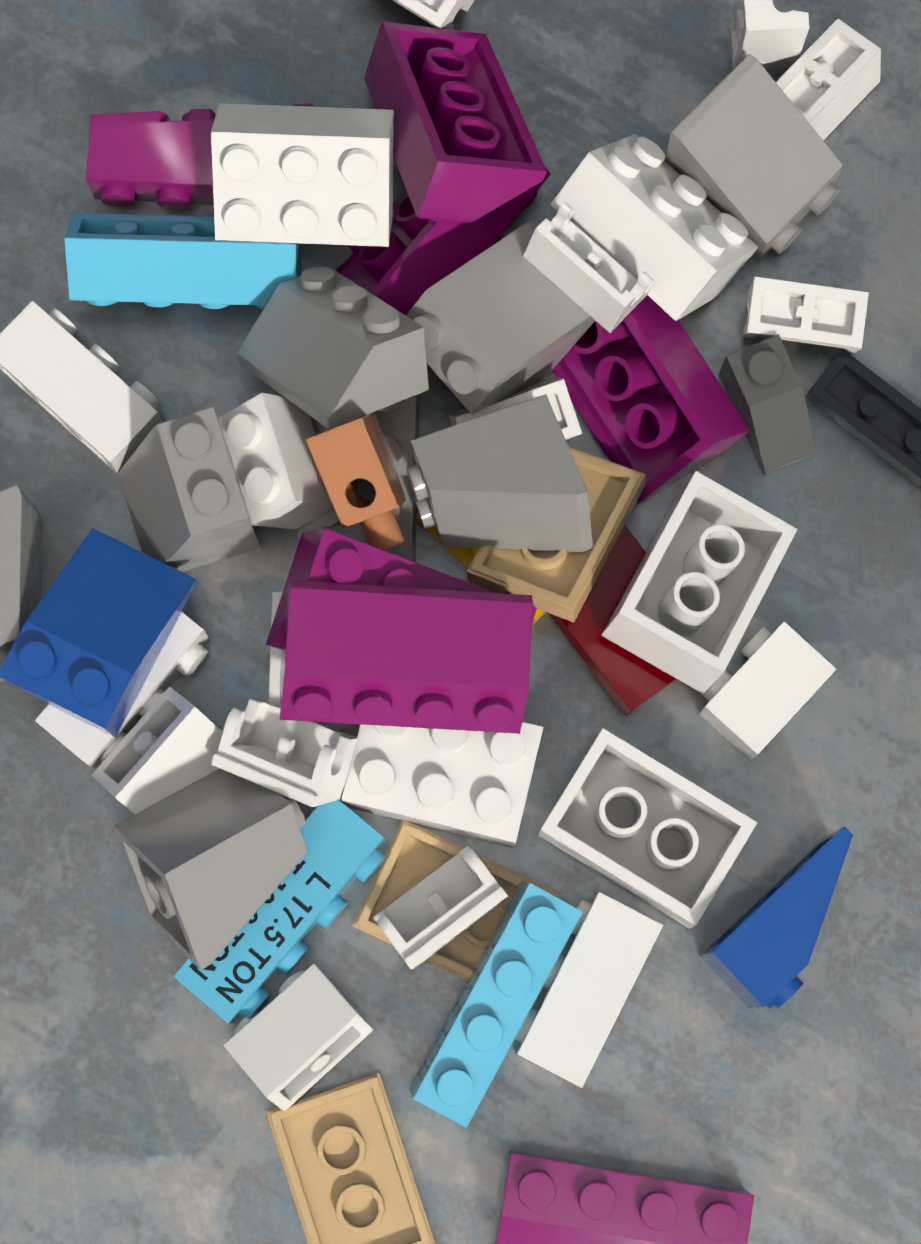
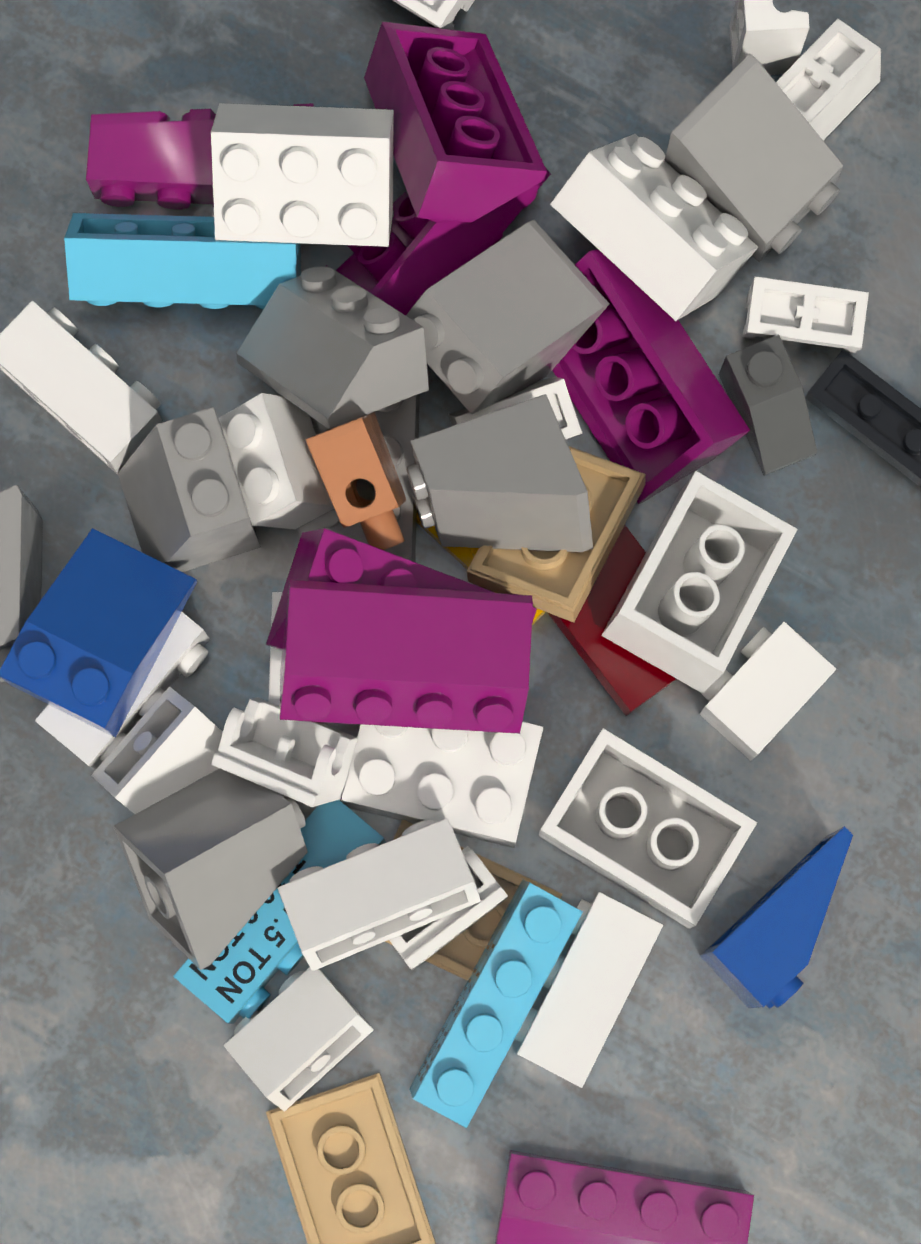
(378, 893): none -> white brick
(585, 270): white hinge -> none

